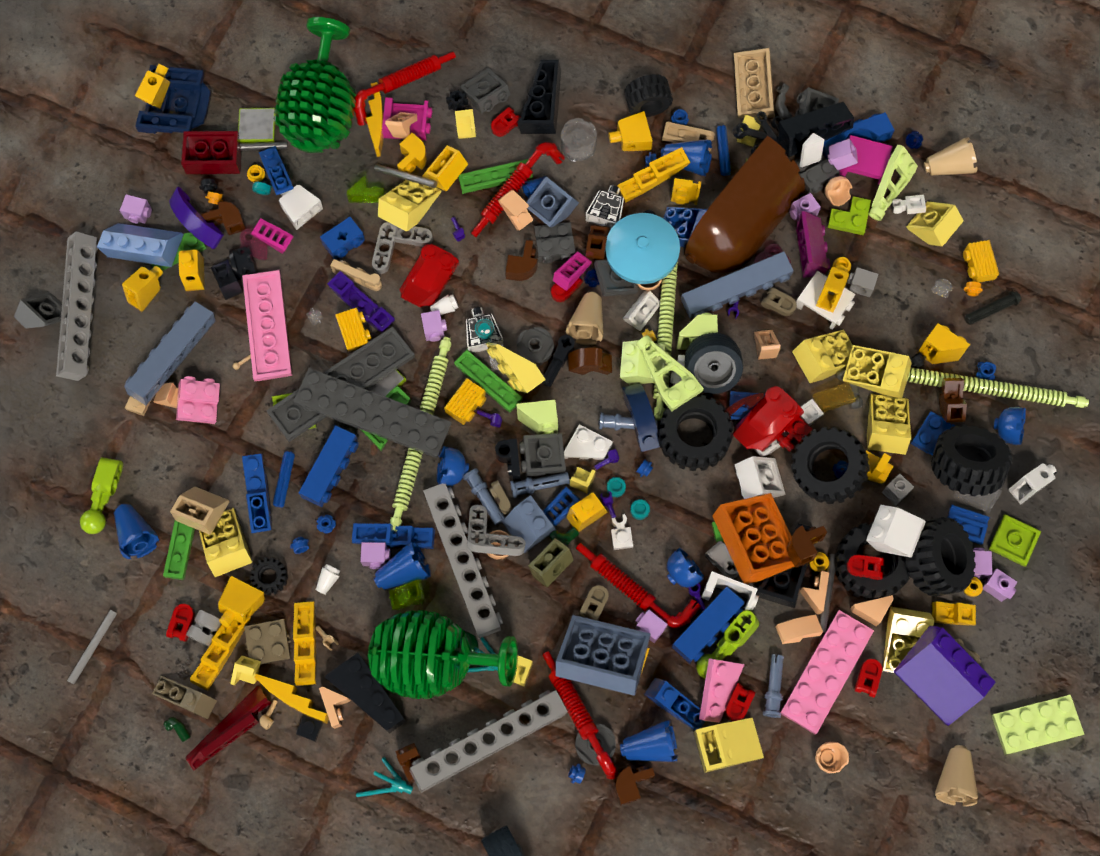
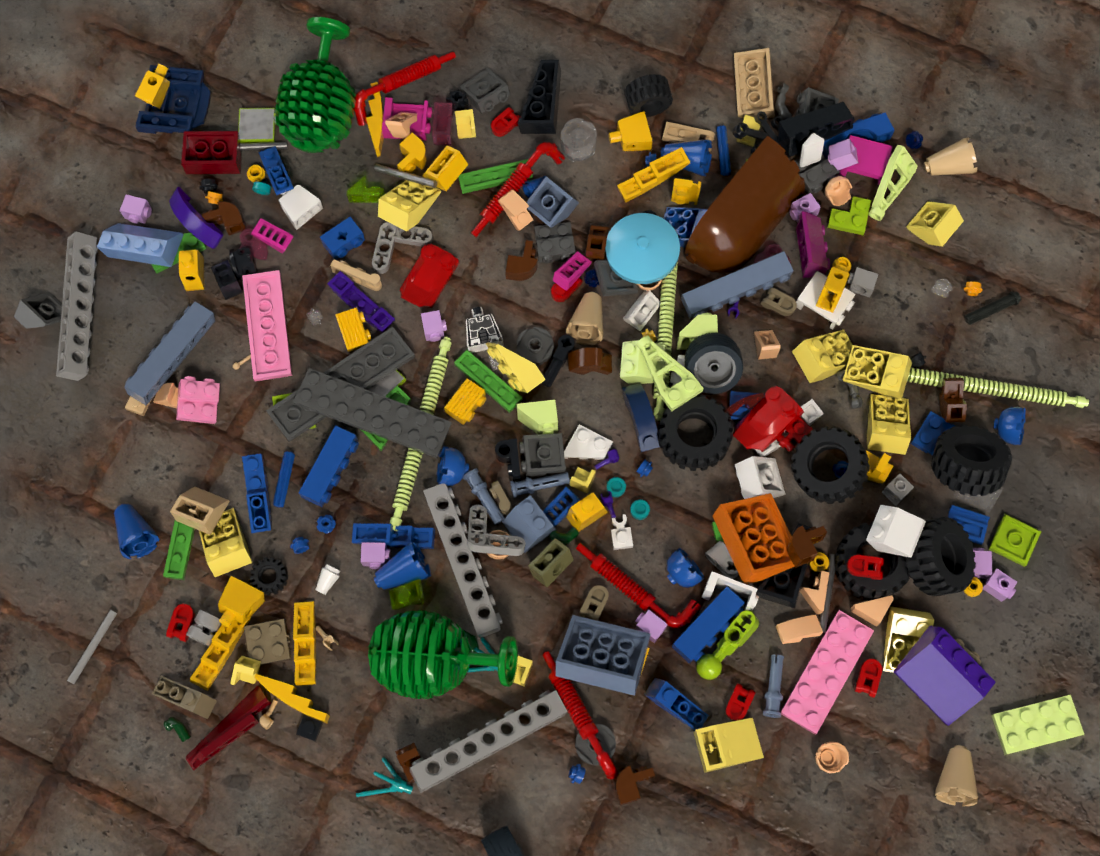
(103, 486): lime beam -> none
(142, 287): yellow torso -> none
(331, 701): light nougat slope -> none
(358, 684): black wedge -> none
(442, 123): none -> clear pink brick
(445, 305): white cone -> none
(459, 233): dark purple hand -> none
(484, 328): teal tile -> none
(495, 418): dark purple hand -> none
(606, 208): torso -> none
(616, 422): sand blue pin -> none
(651, 744): blue cone -> none
(680, 114): blue plate -> none
(696, 594): dark purple hand -> none
(718, 688): bright pink wing -> none
(834, 397): clear yellow plate -> none
(911, 204): white plate -> none
(943, 346): yellow slope -> none
(954, 613): yellow slope -> none
(981, 261): yellow brick -> none
(990, 367): blue plate -> none
(1036, 479): white torso -> none

